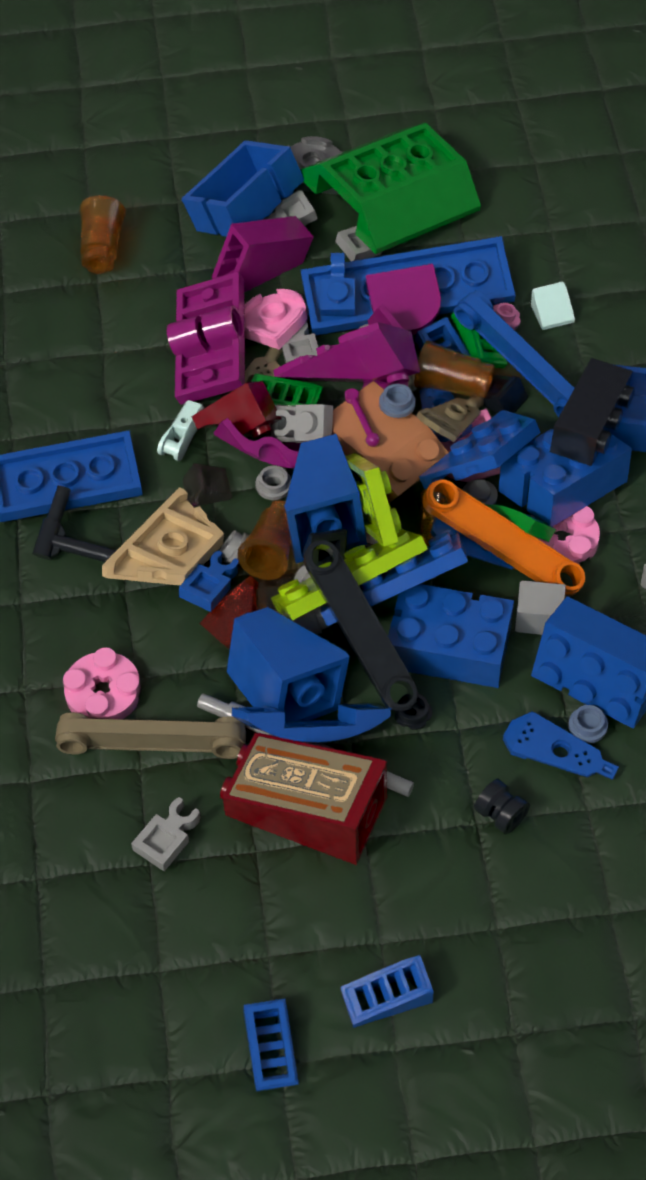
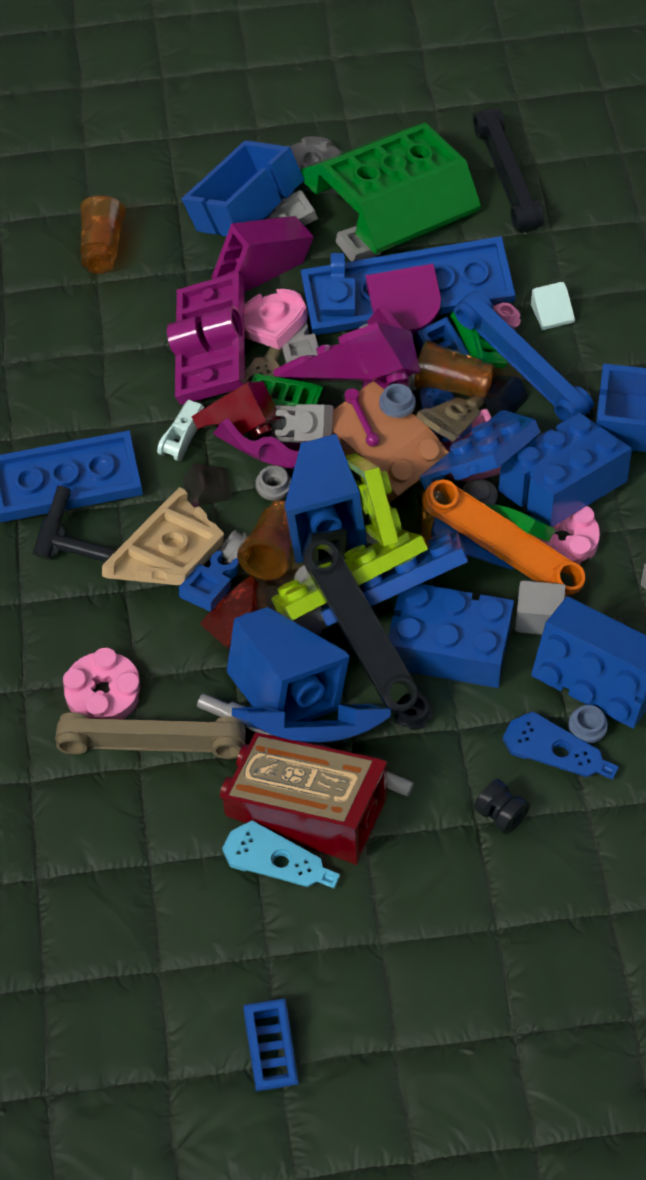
(165, 839): light grey plate -> none
(267, 847): none -> medium azure piece
(406, 1001): blue slope -> none
(524, 212): none -> black piece
(592, 412): black brick -> none

